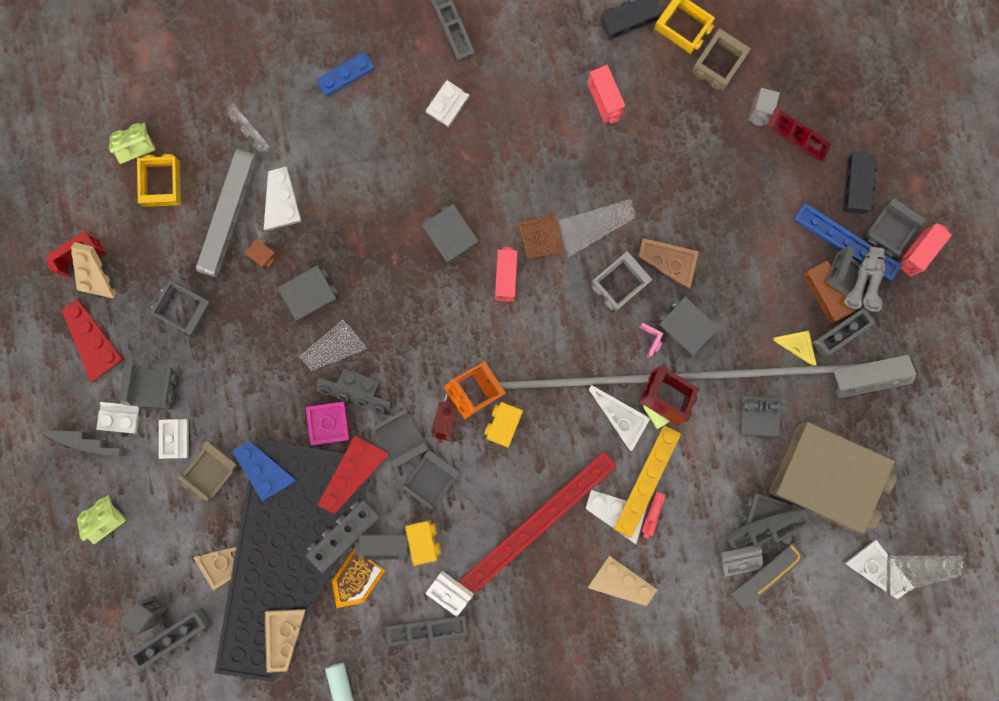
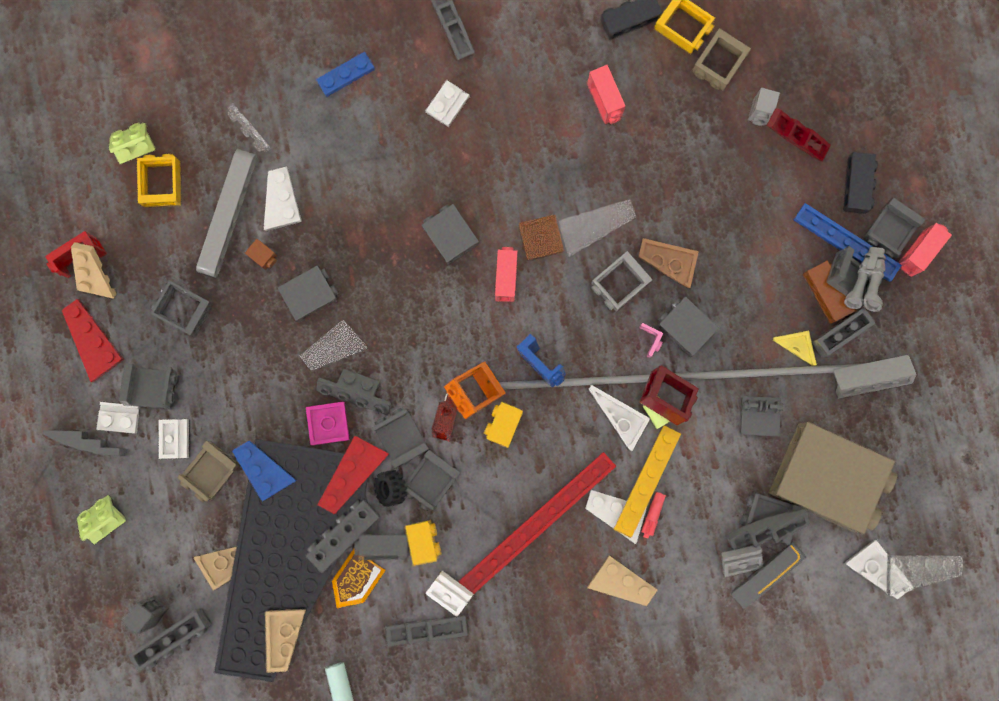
(390, 488): none -> black tyre
(527, 350): none -> blue panel

